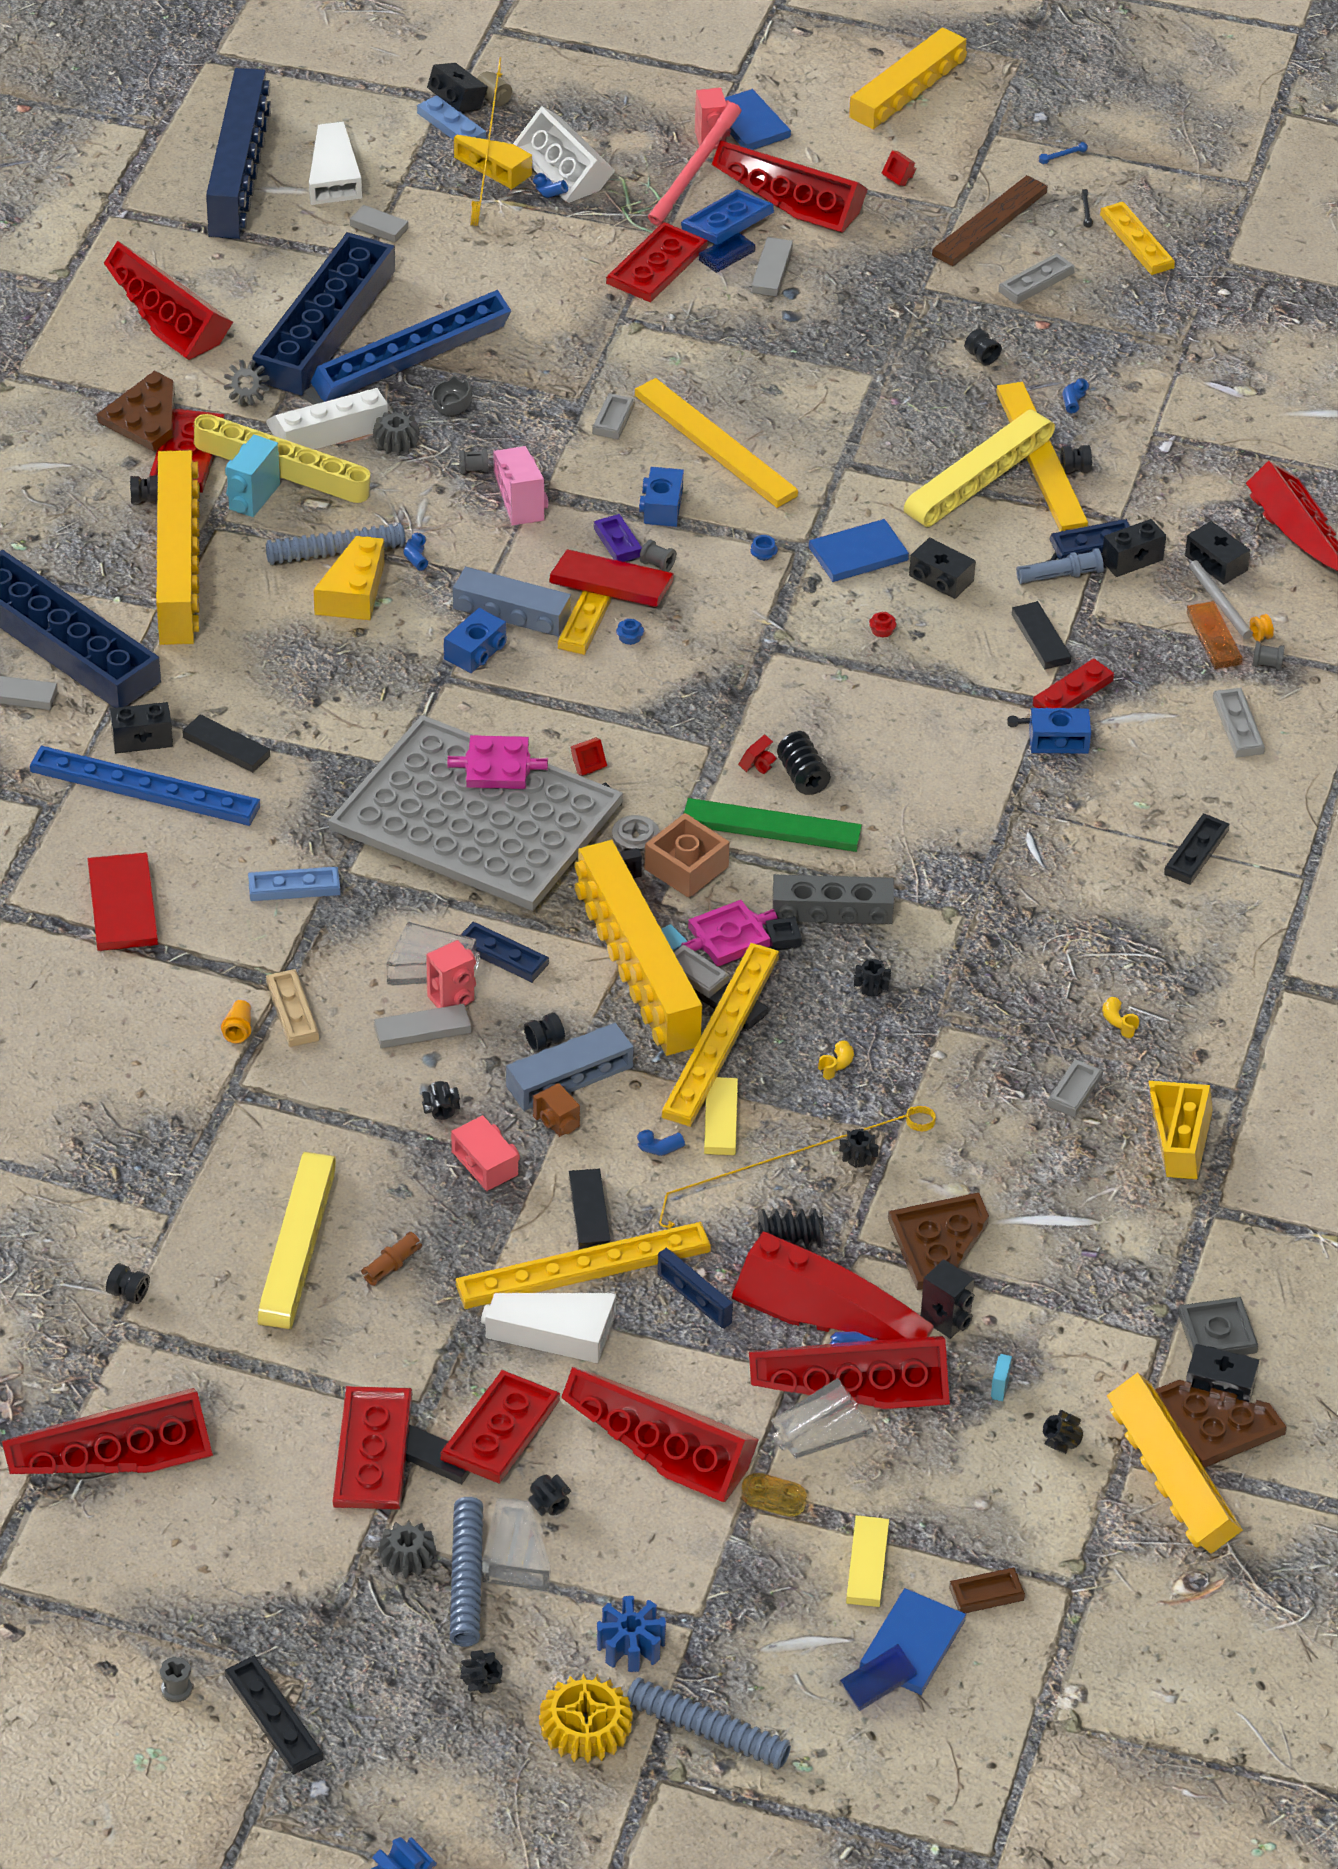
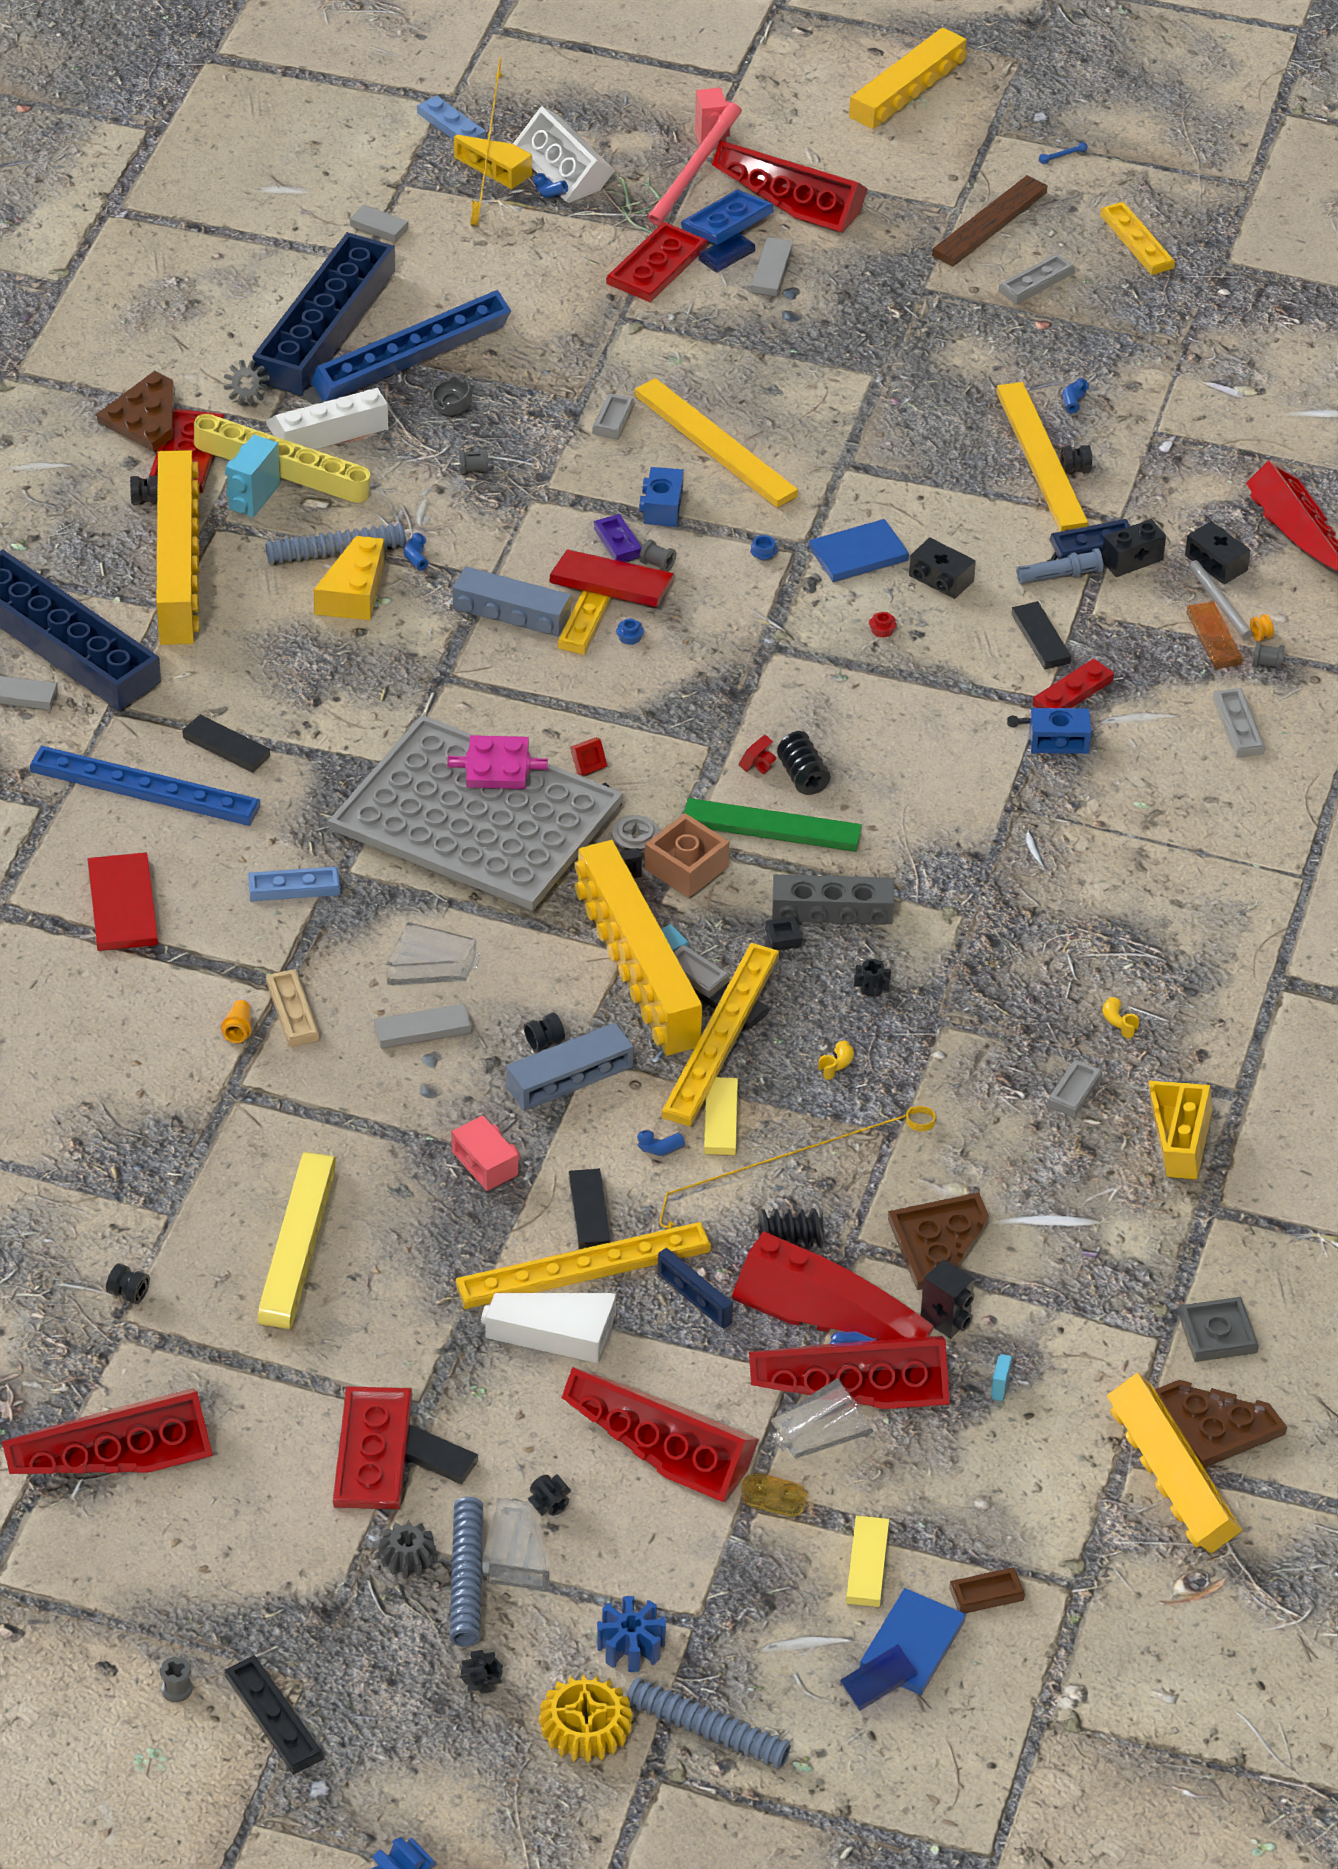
(141, 727): black brick -> none
(167, 305): red wedge -> none
(238, 153): dark blue brick -> none
(334, 167): white slope -> none
(391, 1258): dark orange pin -> none
(396, 432): dark grey gear -> none
(440, 1100): black gear -> none
(450, 975): coral brick -> none
(457, 86): black brick -> none
(475, 640): blue brick -> none
(500, 1426): red tile -> none
(503, 92): dark tan brick -> none
(507, 952): dark blue tile -> none
(520, 485): bright pink wedge -> none
(557, 1110): dark orange brick -> none
(728, 931): dark pink plate -> none
(757, 122): blue tile -> none
(858, 1148): black gear -> none
(899, 168): red tile -> none
(979, 344): black wheel -> none
(979, 468): light yellow beam -> none
(1062, 1431): black gear -> none
(1088, 222): black hinge -> none
(1196, 849): black tile -> none
(1223, 1371): black brick -> none

